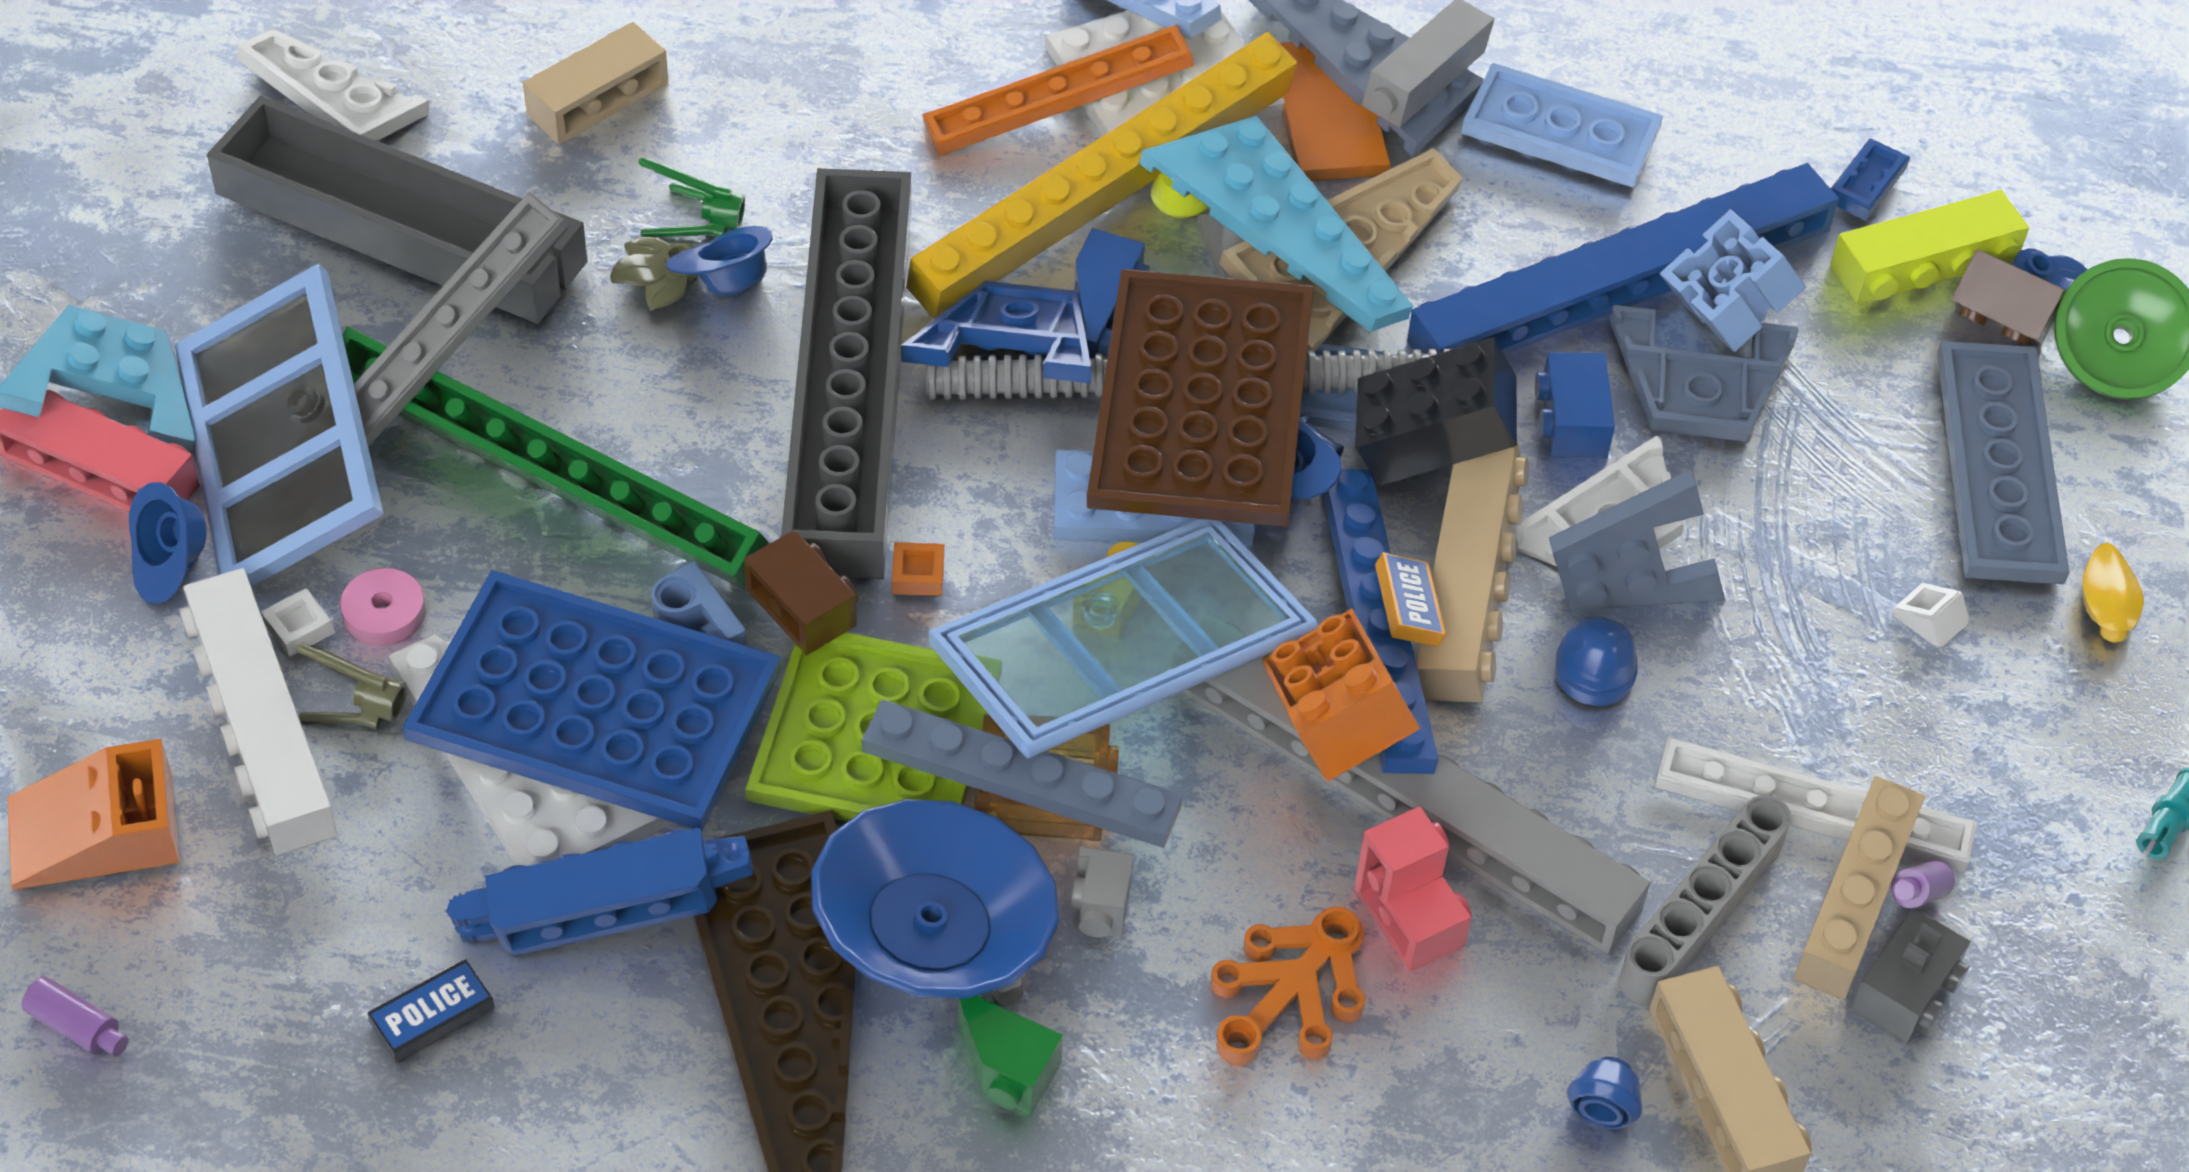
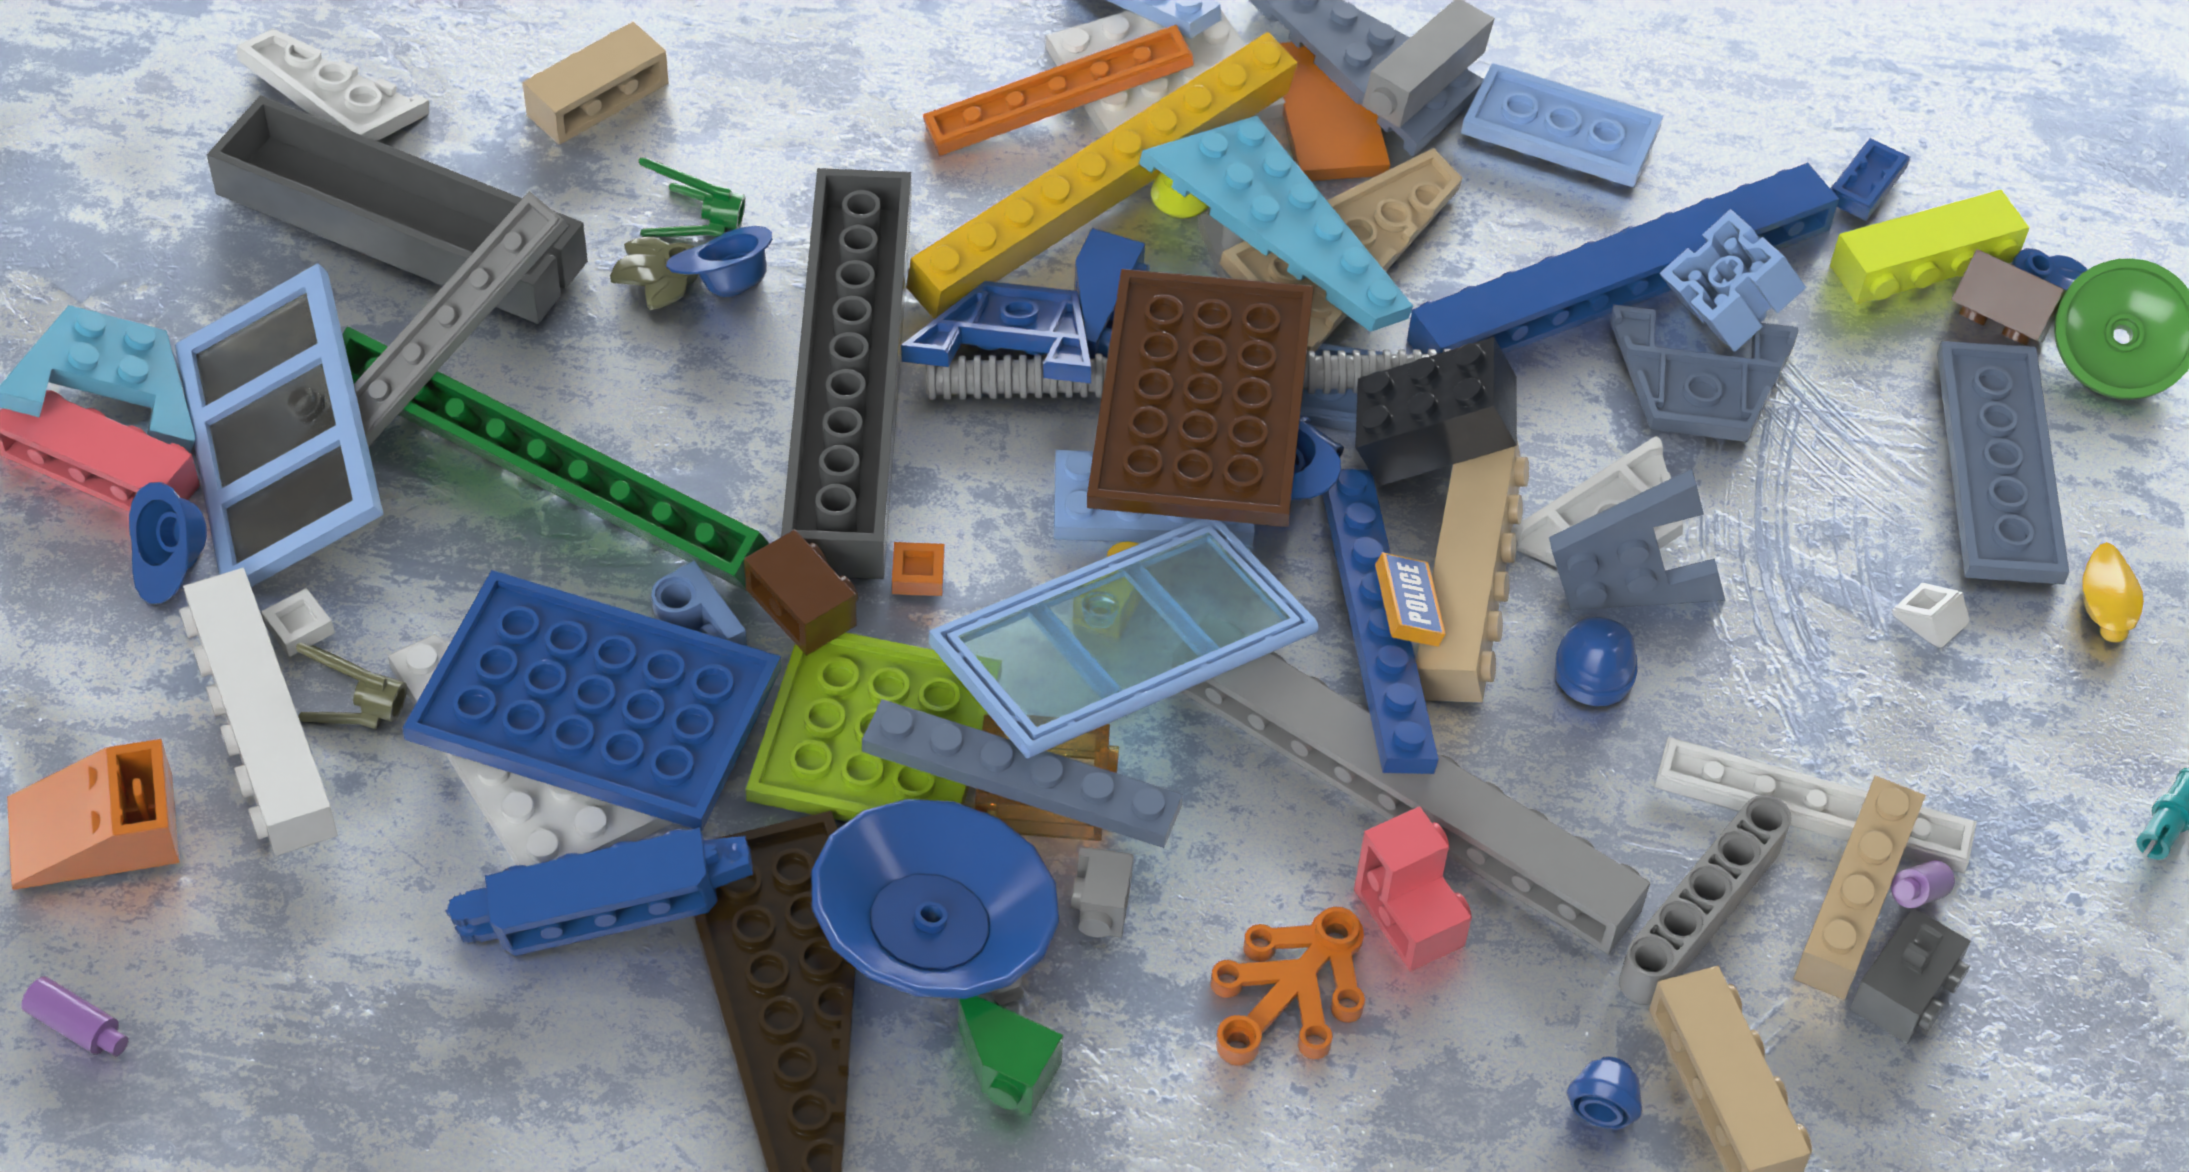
(387, 624): bright pink piece -> none
(431, 1010): tile -> none
(1339, 695): orange slope -> none
(1576, 405): blue brick -> none

